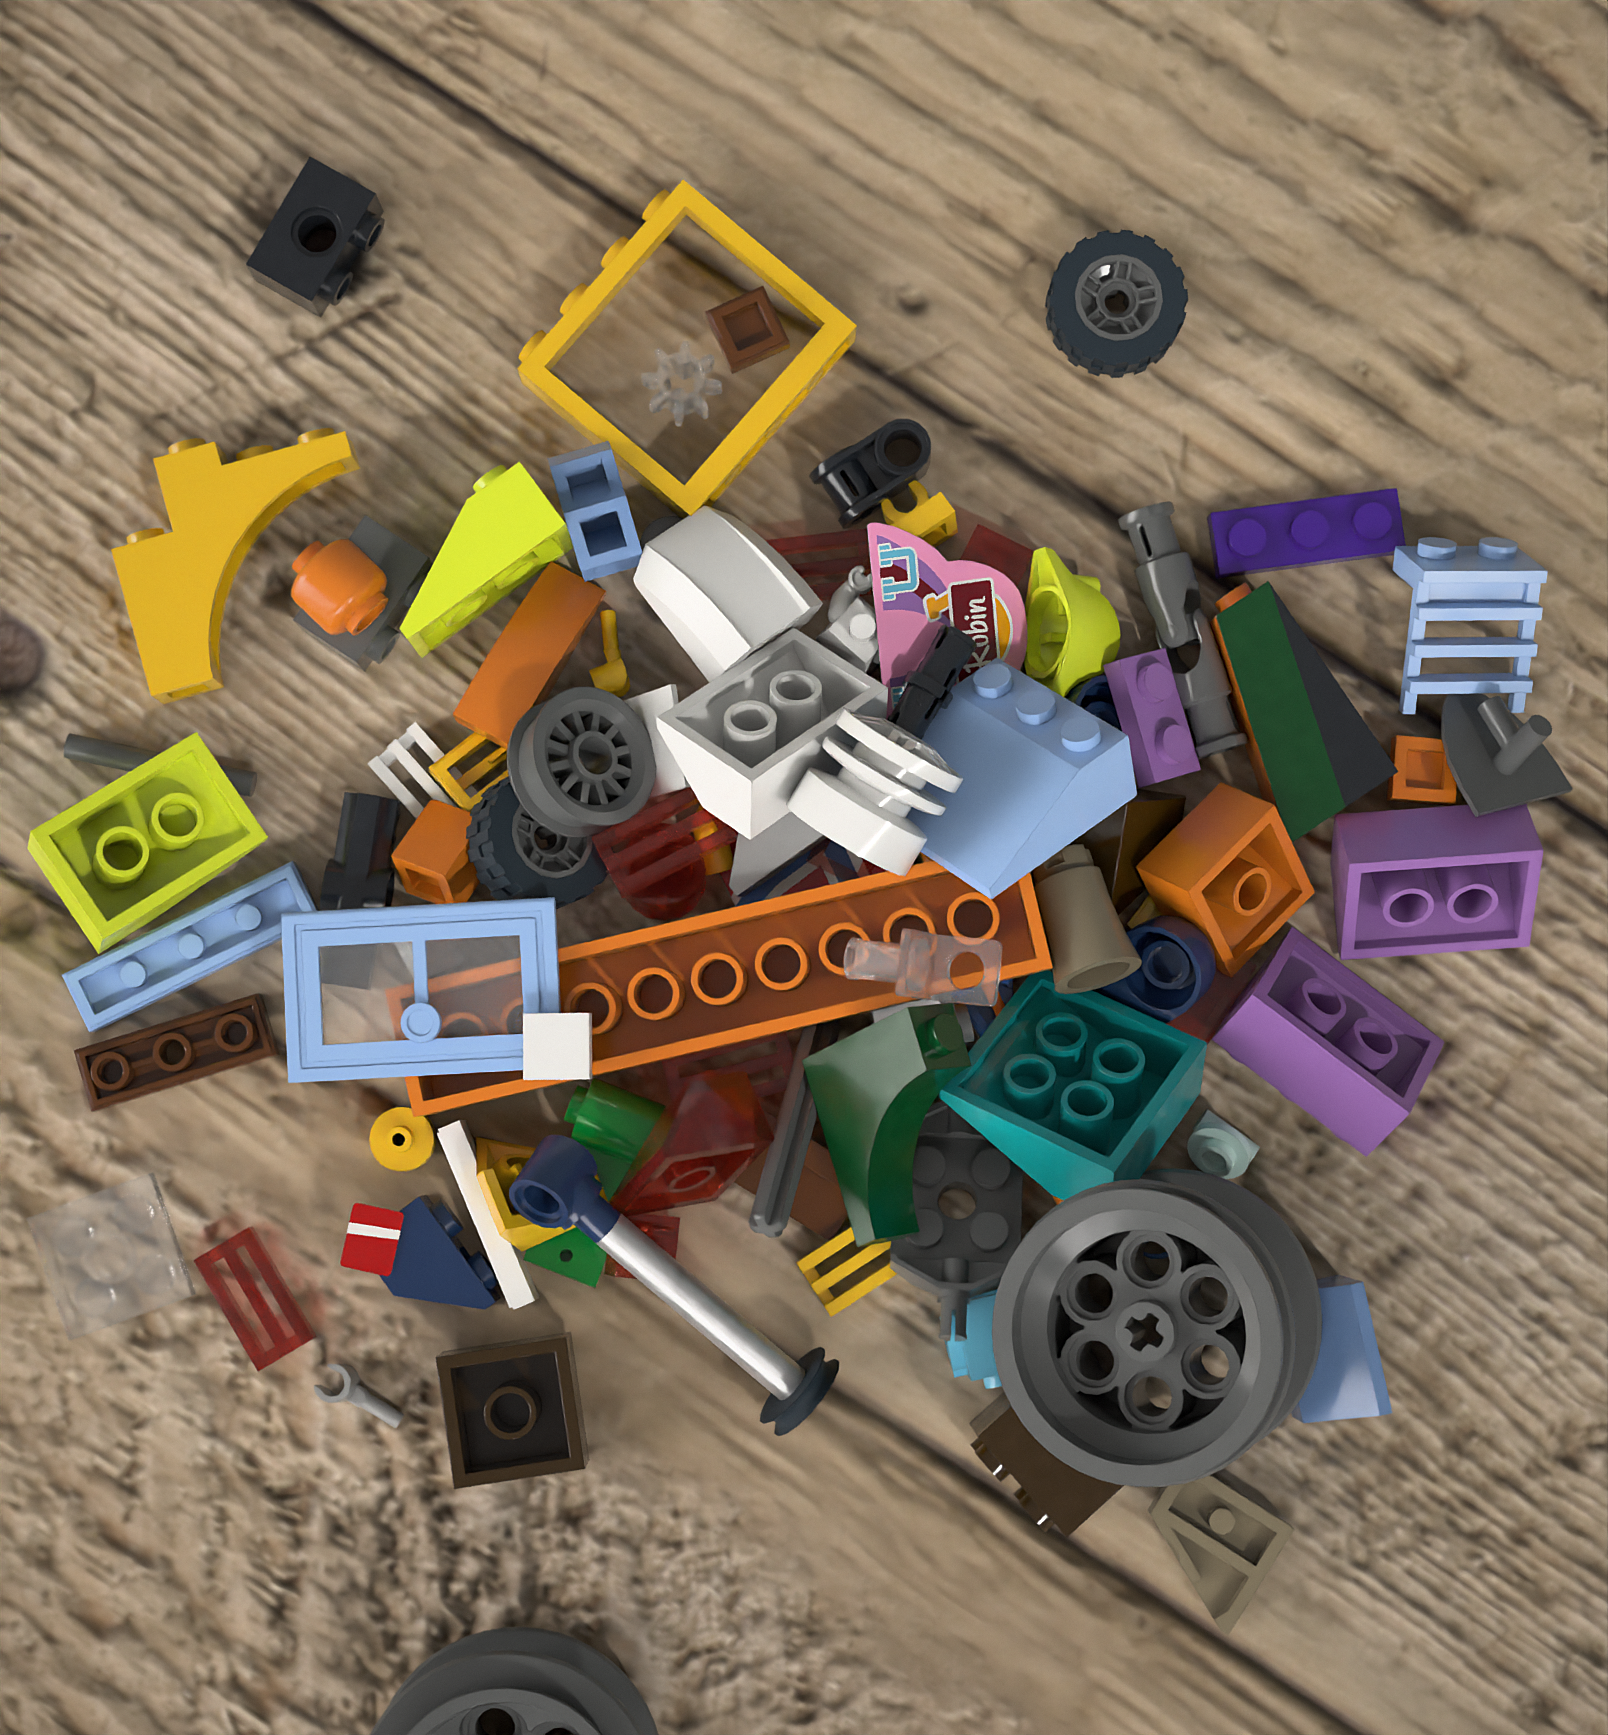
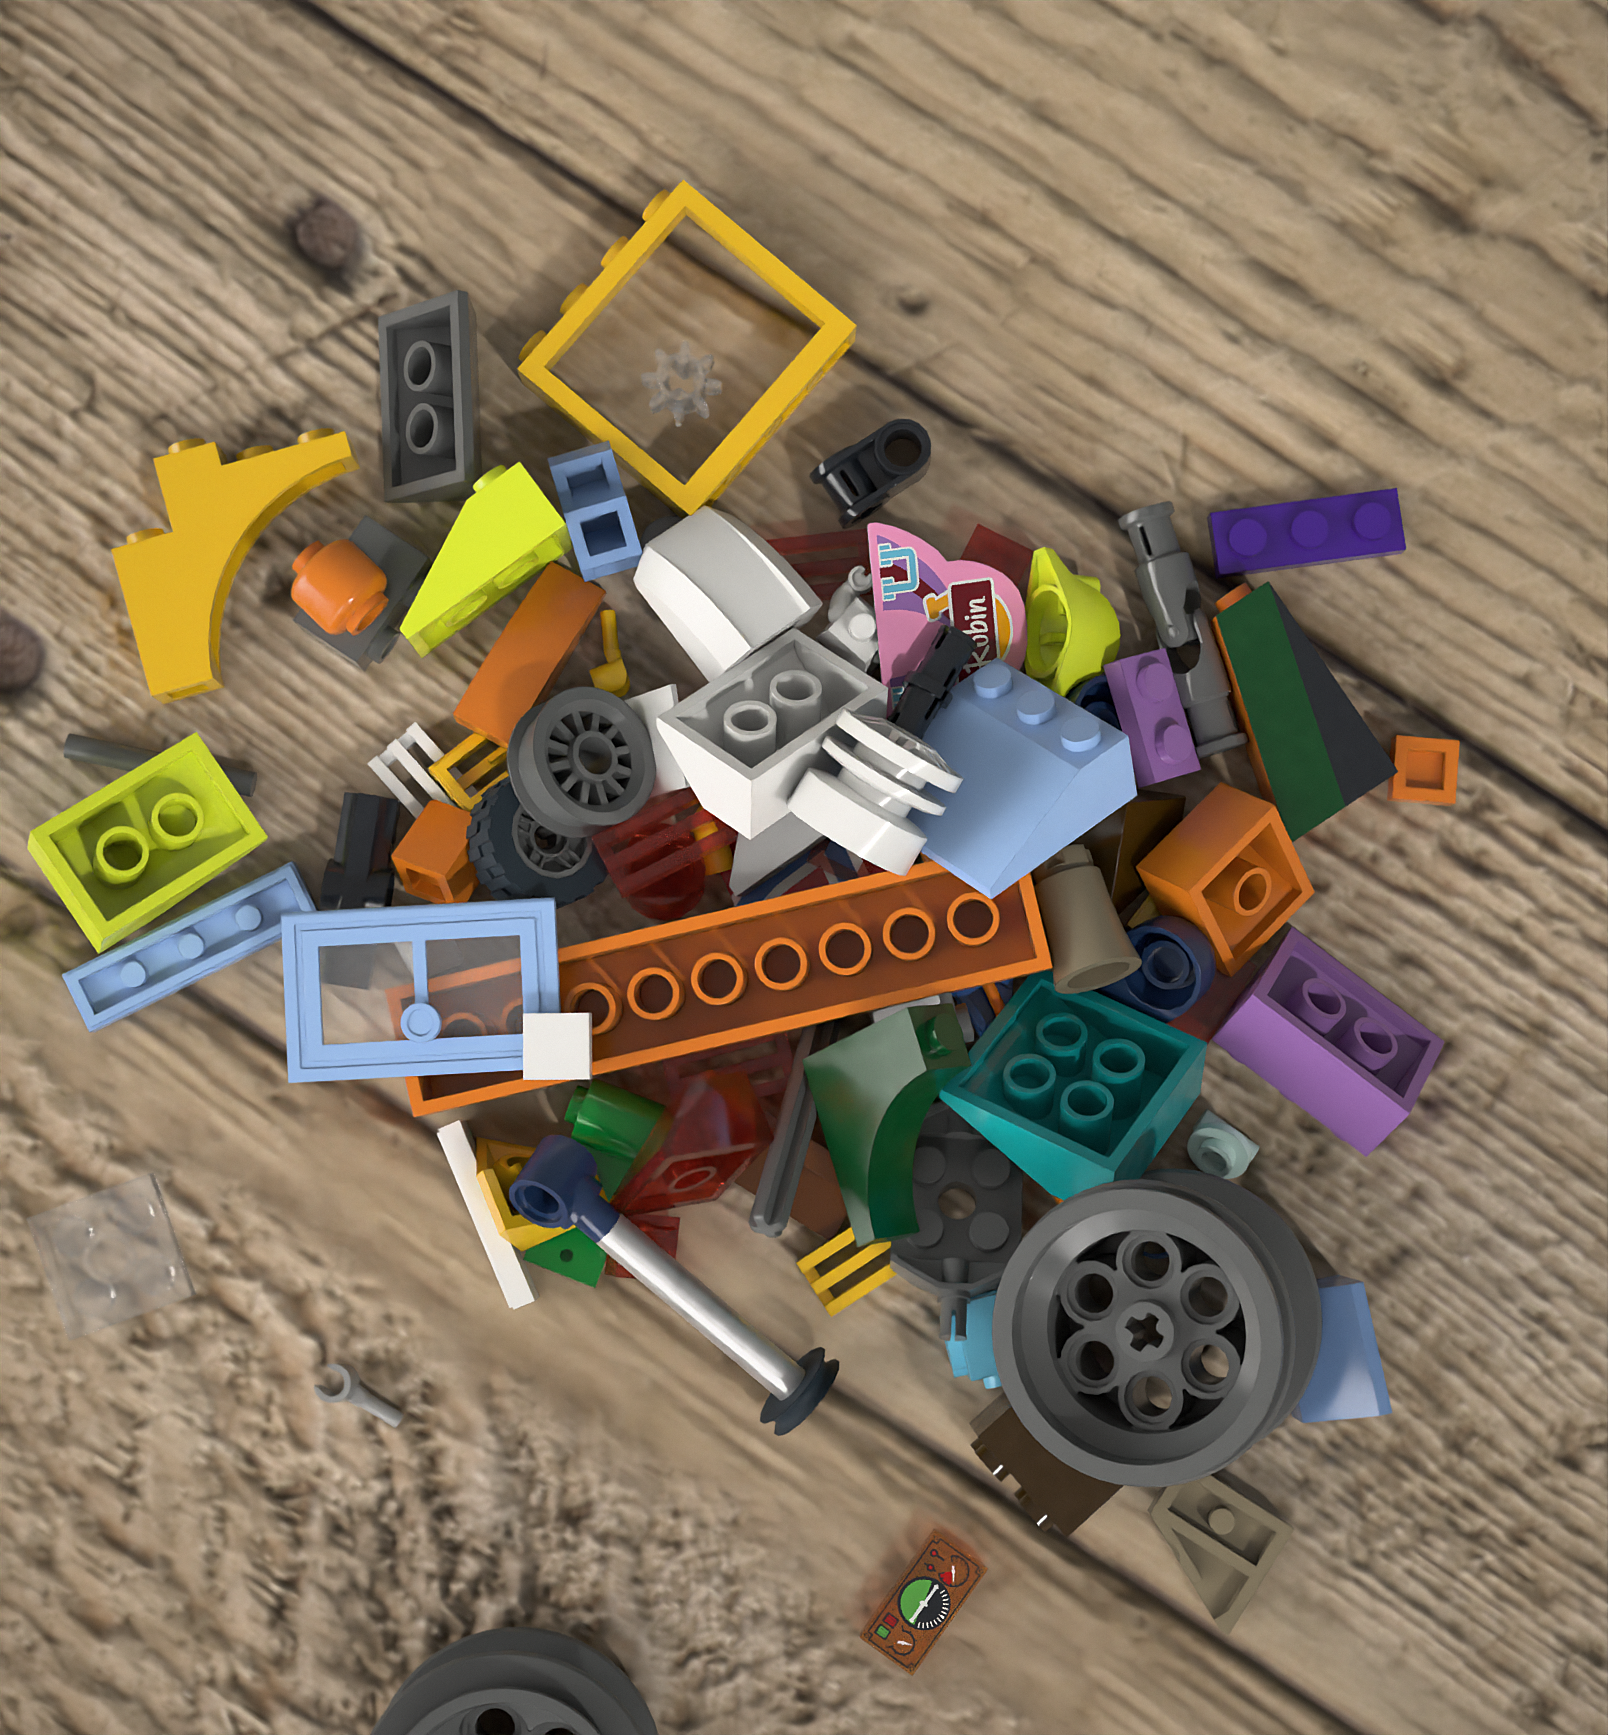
(212, 1041): reddish brown tile -> none
(277, 1286): clear red tile -> none
(315, 203): black brick -> none
(372, 1239): red sticker -> none
(418, 1144): yellow tile -> none
(430, 400): none -> dark grey slope
(434, 1262): dark blue slope -> none
(512, 1410): dark brown brick -> none
(747, 329): reddish brown tile -> none
(923, 965): clear bracket -> none
(923, 1601): none -> tile
(930, 520): yellow tile -> none
(1096, 273): black wheel -> none
(1433, 880): medium lavender slope -> none
(1469, 585): light blue plate -> none
(1496, 755): dark grey shield -> none

